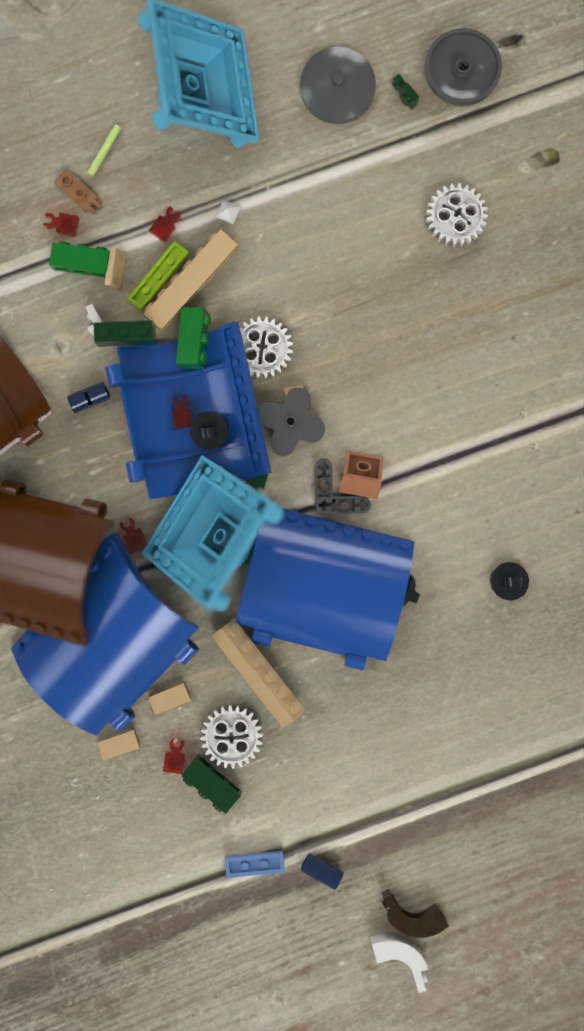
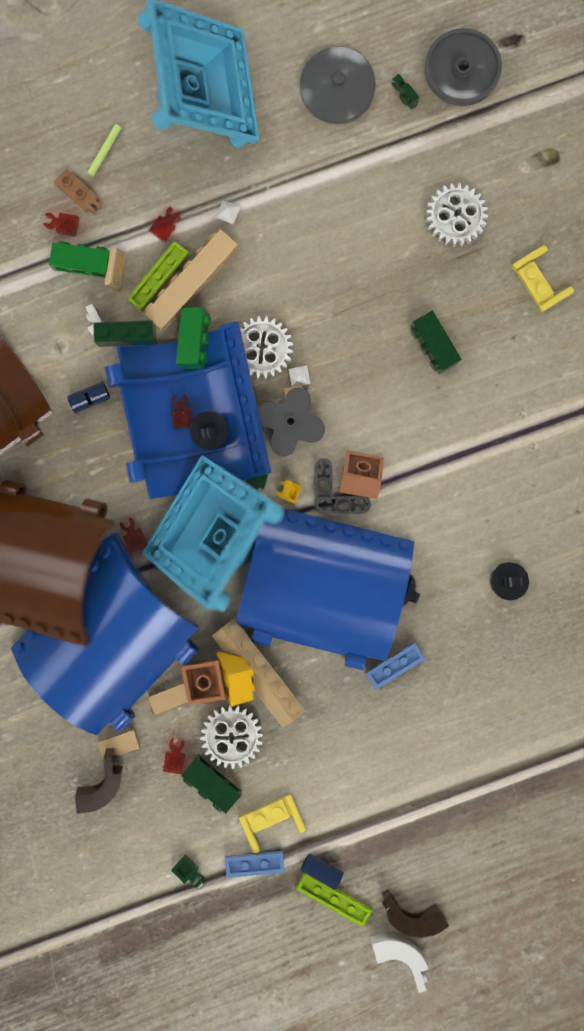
(99, 795): none -> dark brown arch
(186, 870): none -> dark green plate
(203, 681): none -> nougat slope
(236, 678): none -> yellow slope
(268, 816): none -> light yellow plate
(290, 491): none -> yellow tile
(299, 376): none -> white slope
(335, 900): none -> lime tile
(395, 665): none -> medium blue plate
(435, 342): none -> dark green brick
(536, 282): none -> light yellow plate

